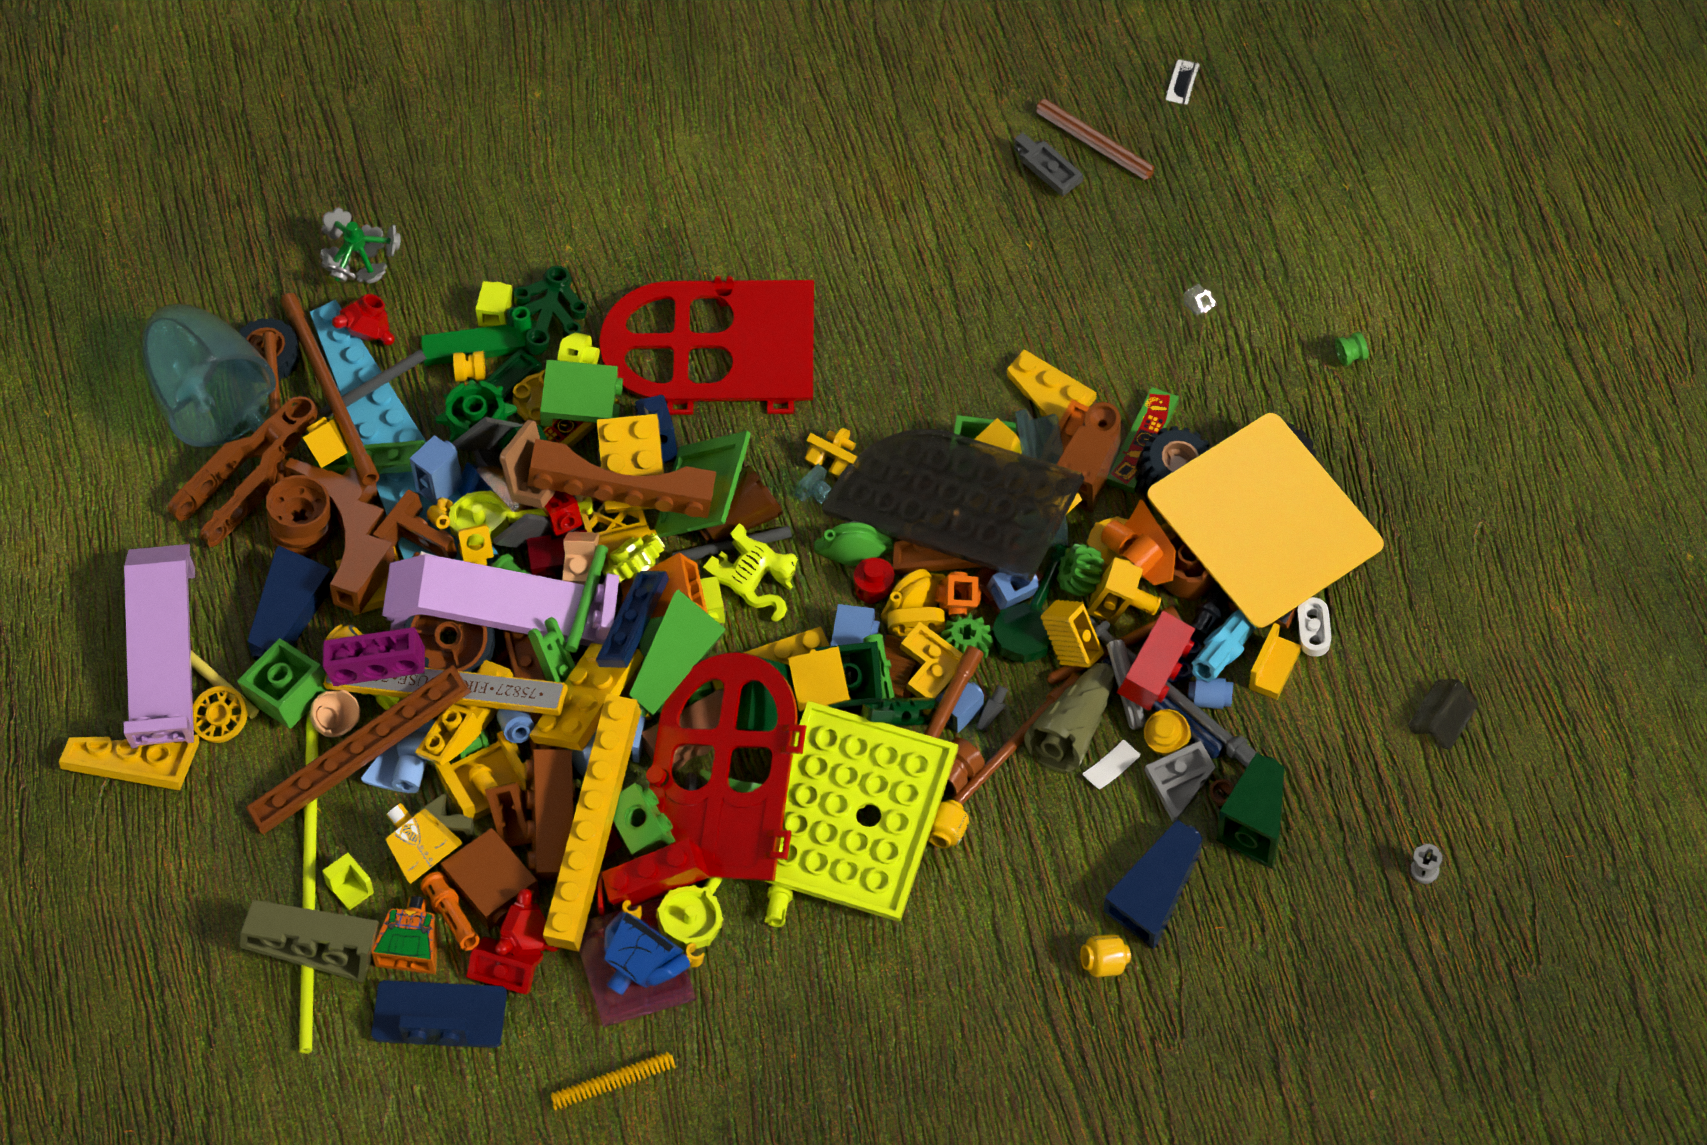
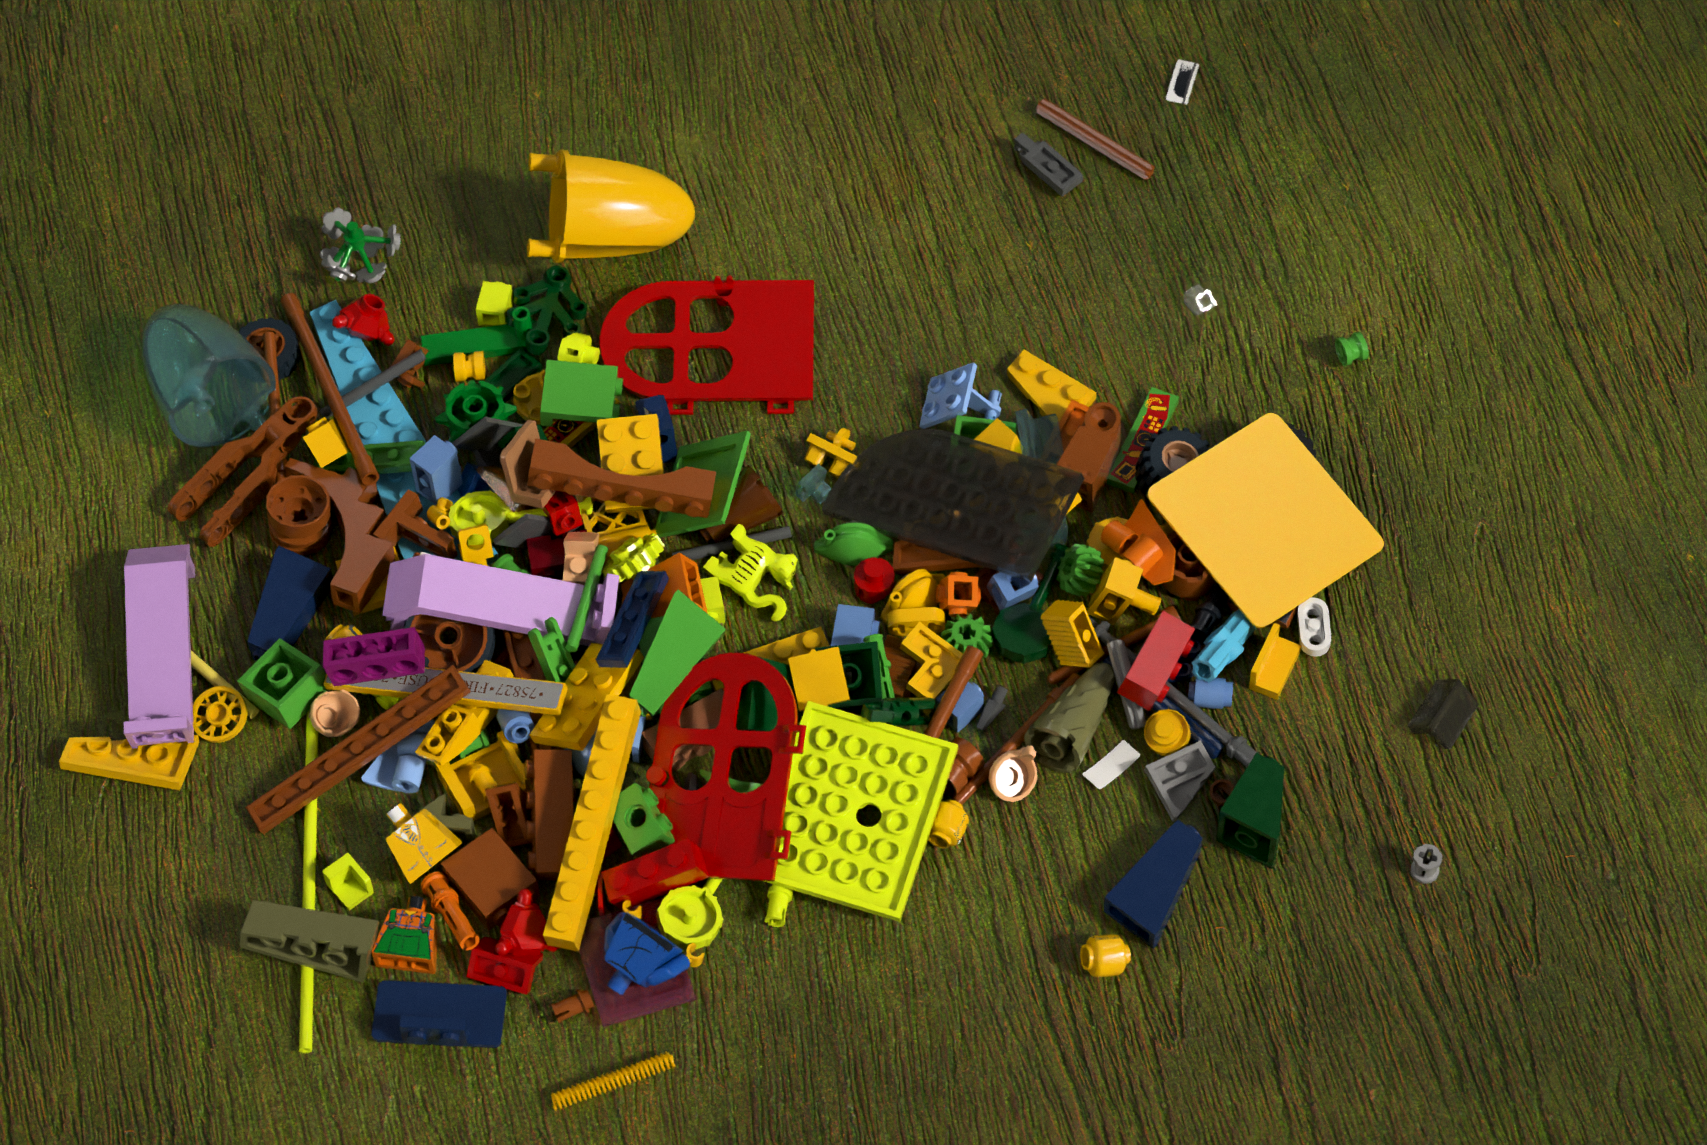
(407, 377): none -> dark orange bracket
(572, 1005): none -> dark orange pin
(608, 208): none -> yellow windscreen
(952, 395): none -> light blue plate
(1014, 774): none -> light nougat hat

